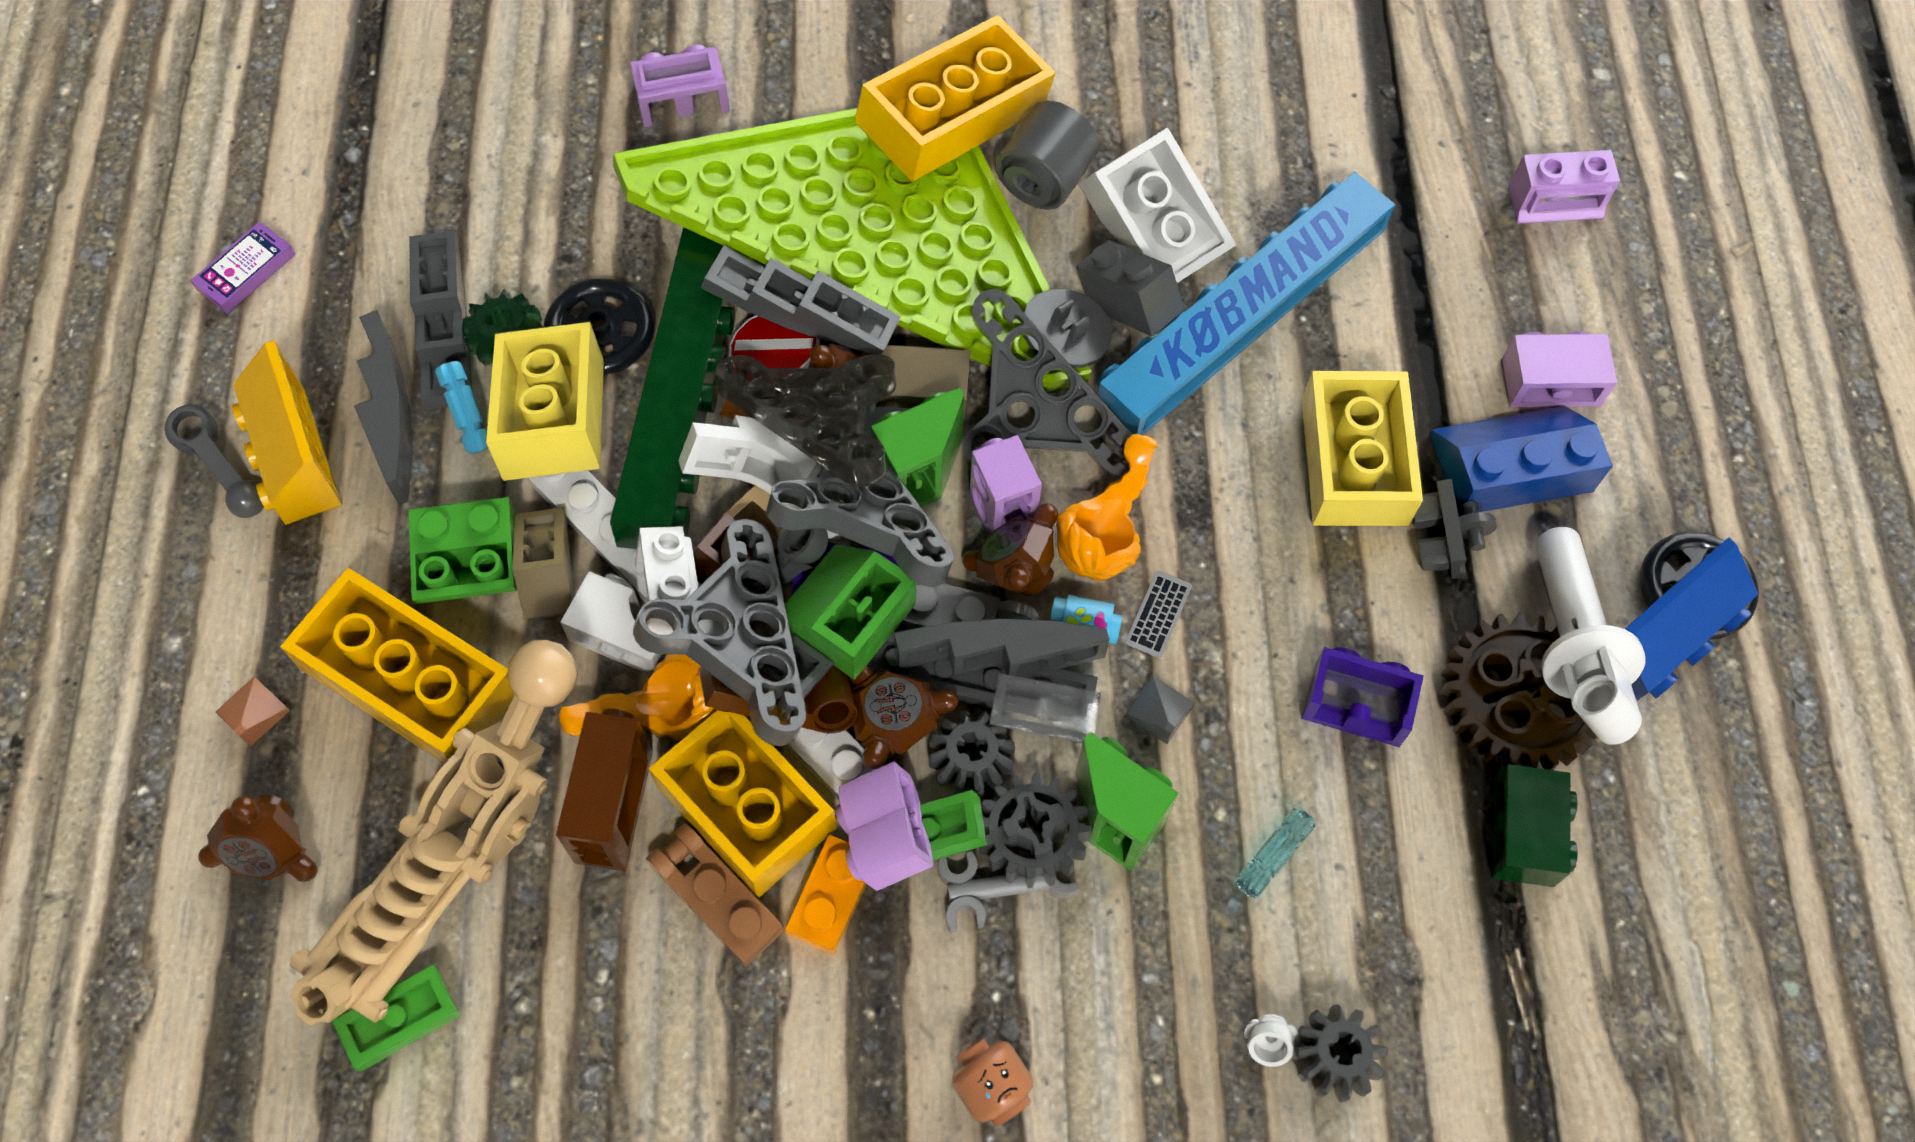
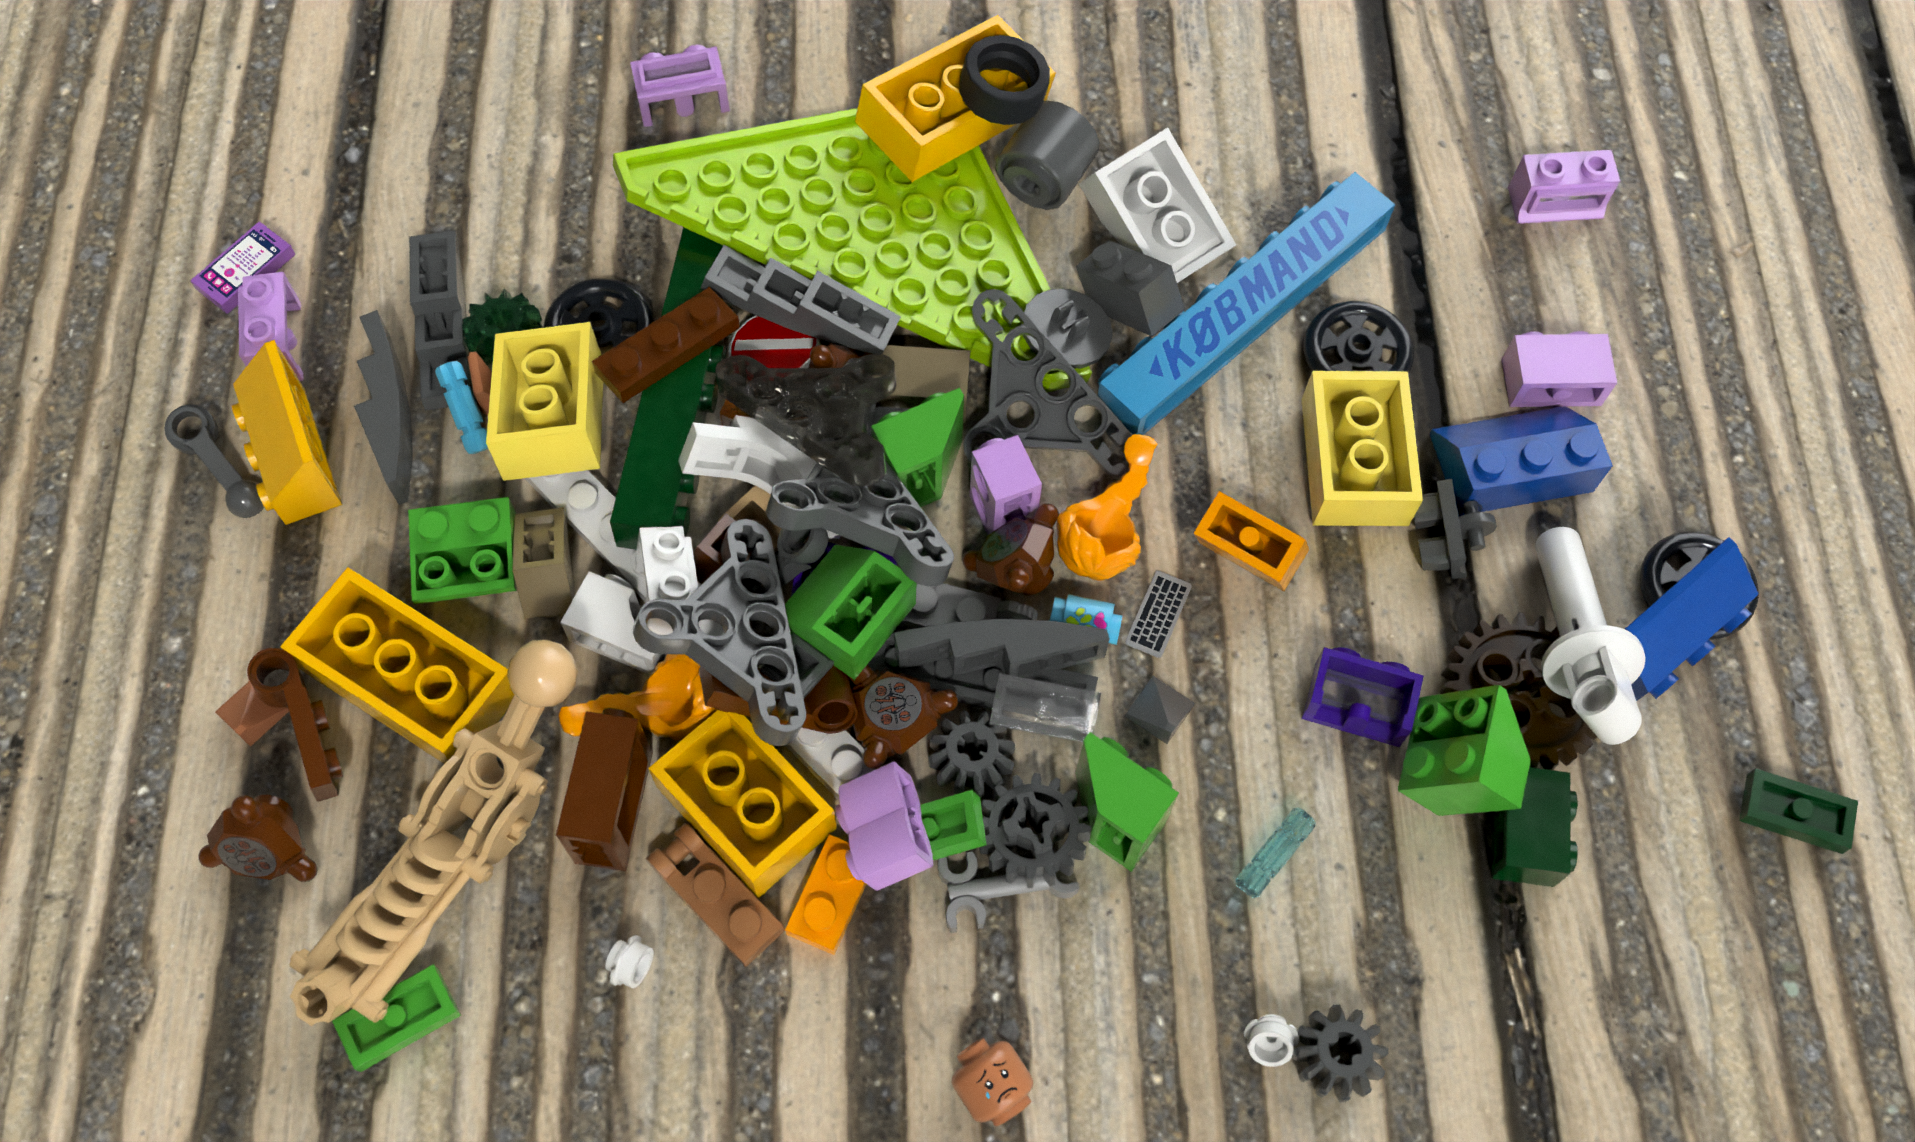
(263, 316): none -> lavender window
(307, 718): none -> reddish brown plate
(481, 380): none -> nougat slope
(629, 962): none -> white plate
(666, 344): none -> reddish brown plate
(1005, 54): none -> black tyre
(1251, 541): none -> light orange brick
(1354, 315): none -> black plate
(1466, 753): none -> bright green slope
(1799, 811): none -> dark green plate

